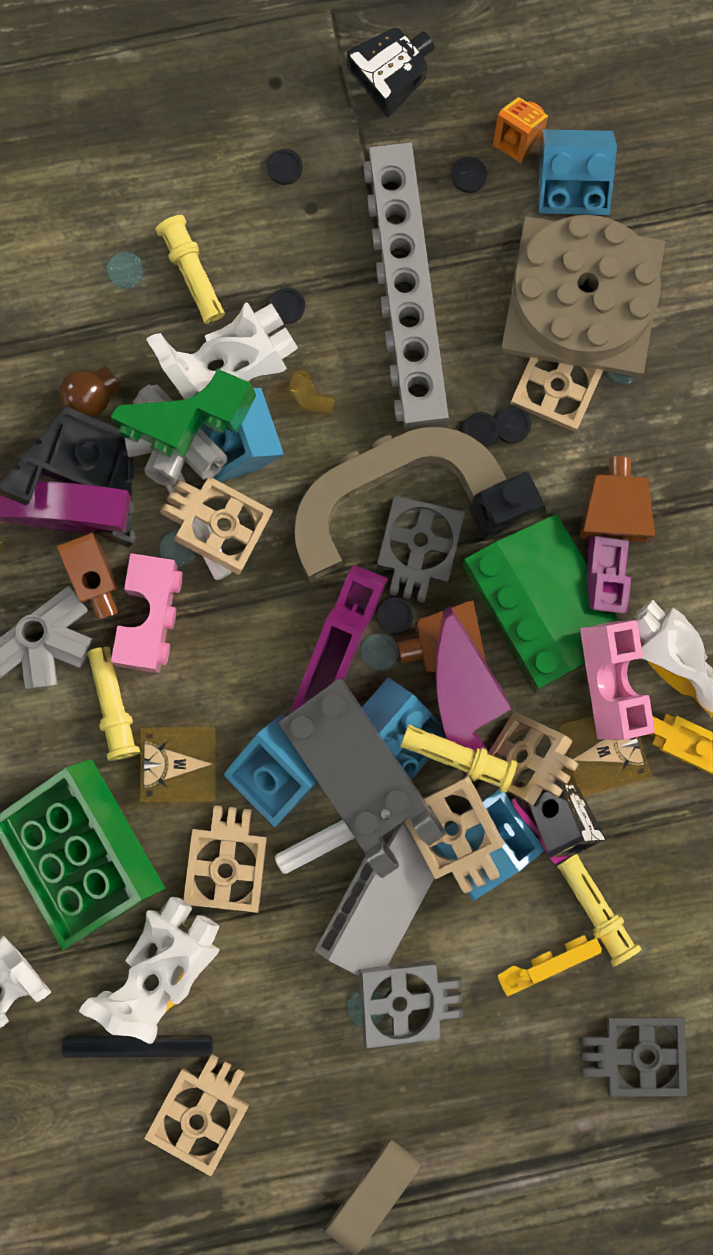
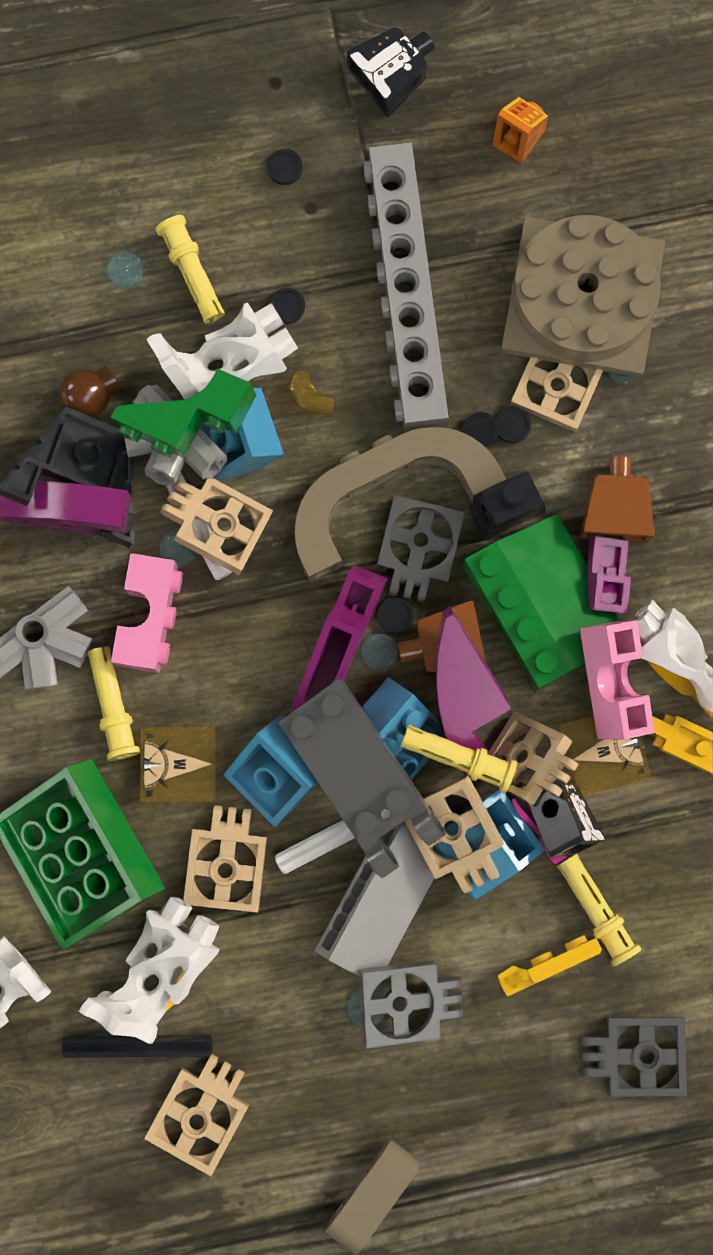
(82, 559): dark orange torso -> none
(469, 174): black piece -> none
(576, 171): dark azure slope -> none

